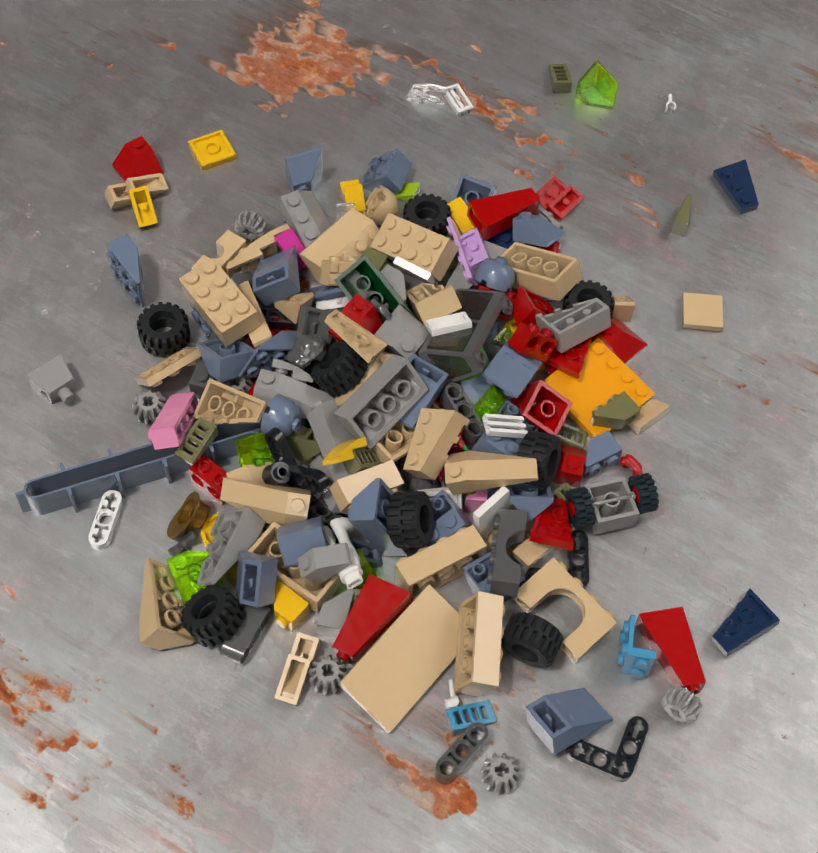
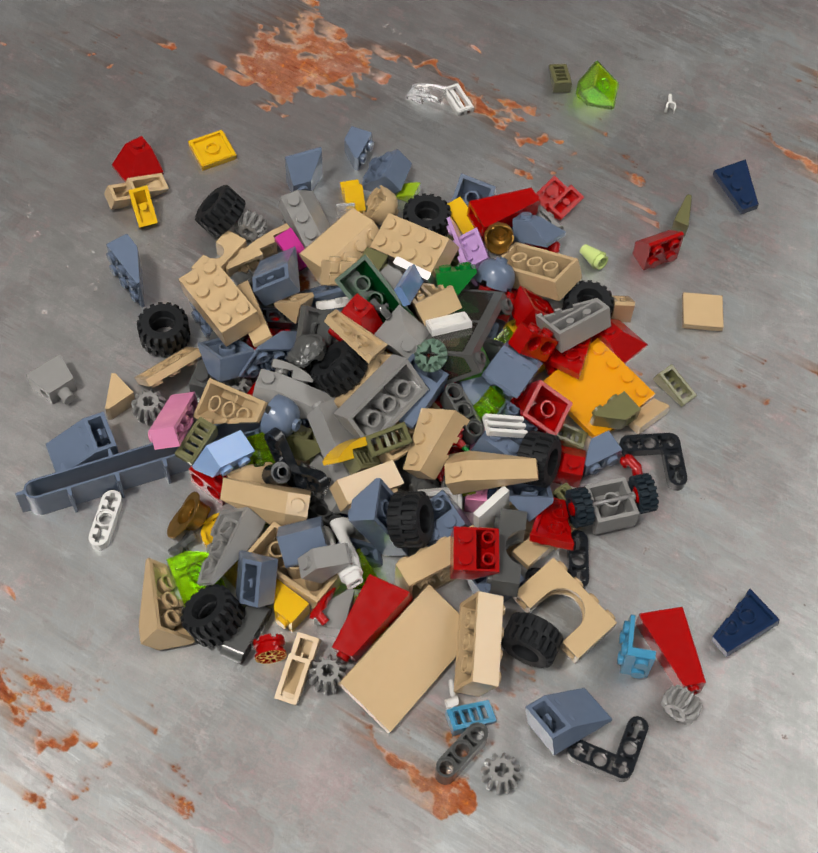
(82, 443): none -> sand blue slope
(118, 397): none -> tan slope
(220, 210): none -> black tyre
(224, 455): none -> light blue slope
(269, 648): none -> red wheel
(322, 605): none -> red bar
(357, 145): none -> sand blue slope
(403, 432): none -> olive slope
(408, 285): none -> medium blue tile
(435, 362): none -> sand green gear
(455, 276): none -> green slope
(474, 552): none -> red slope
(498, 238): none -> pearl gold hair
(594, 257): none -> yellowish green cone
(658, 248): none -> red slope
(661, 380): none -> olive slope
(666, 452): none -> black beam

